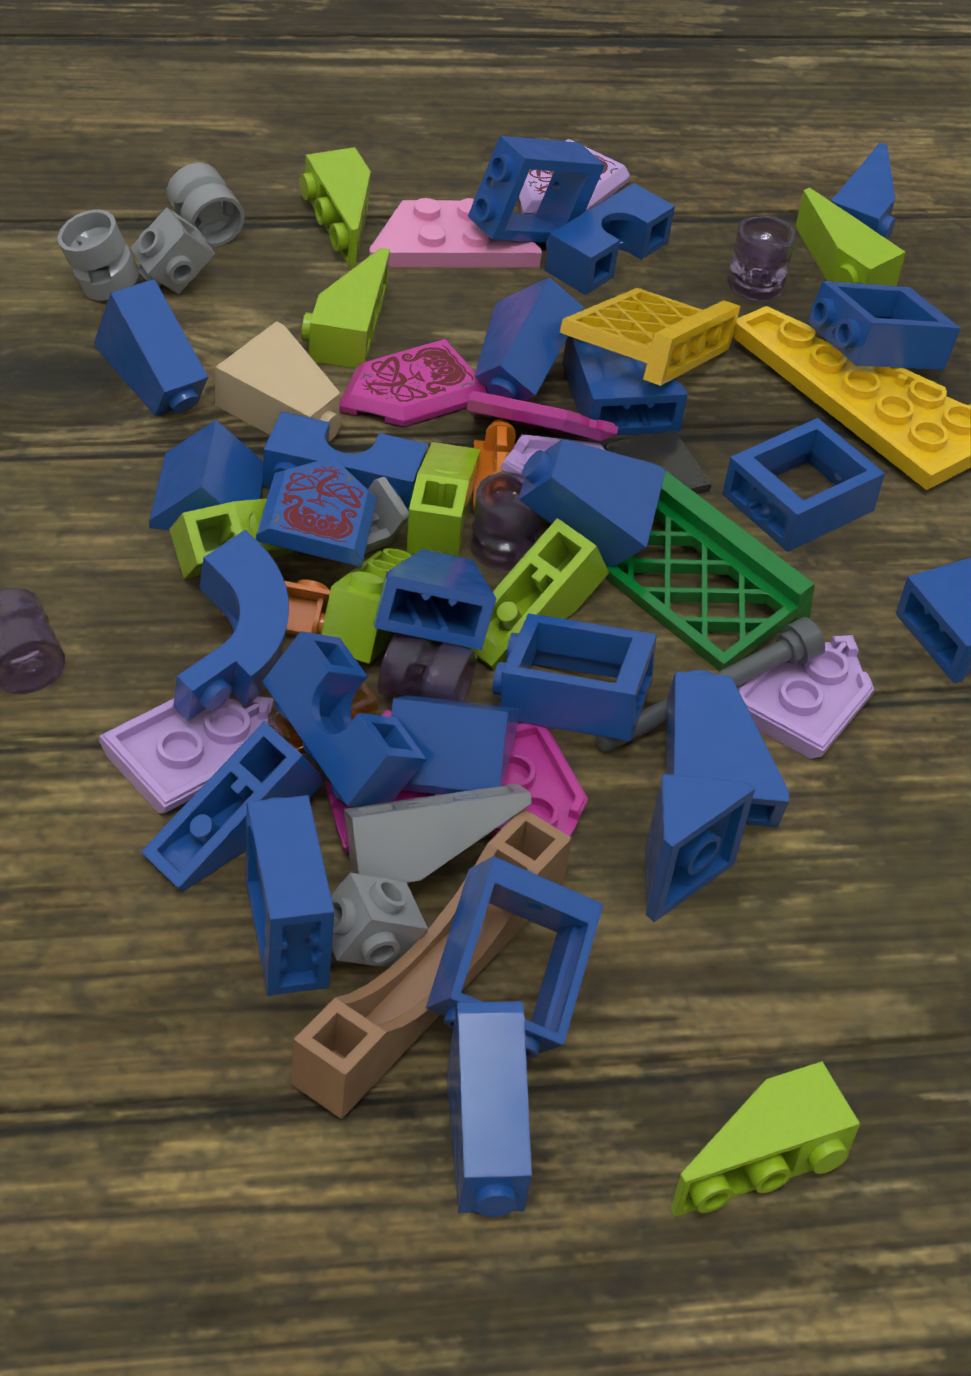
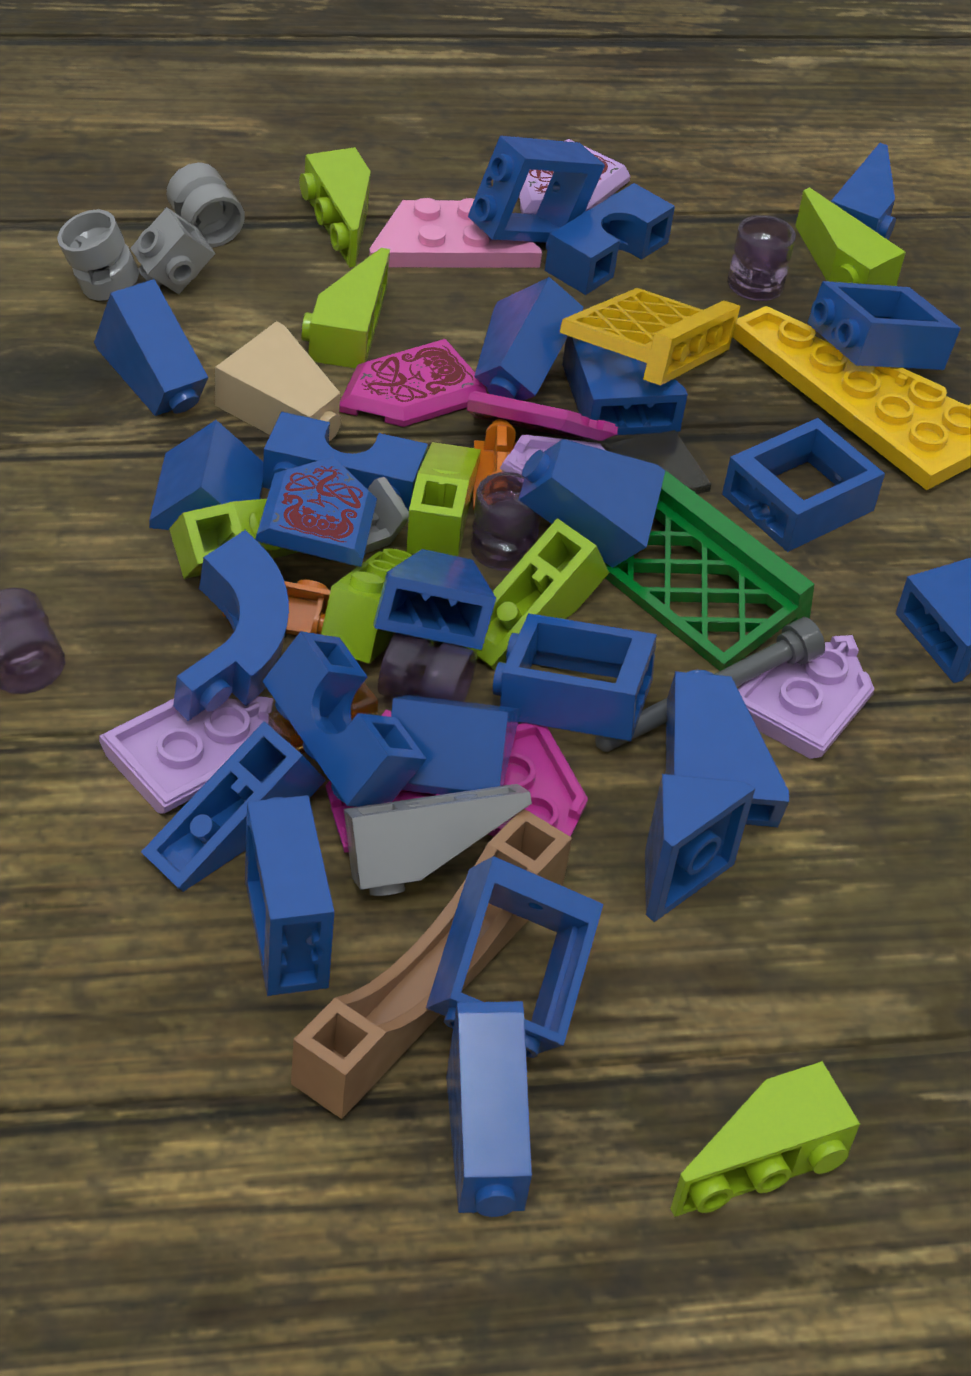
(374, 920): light grey brick -> none

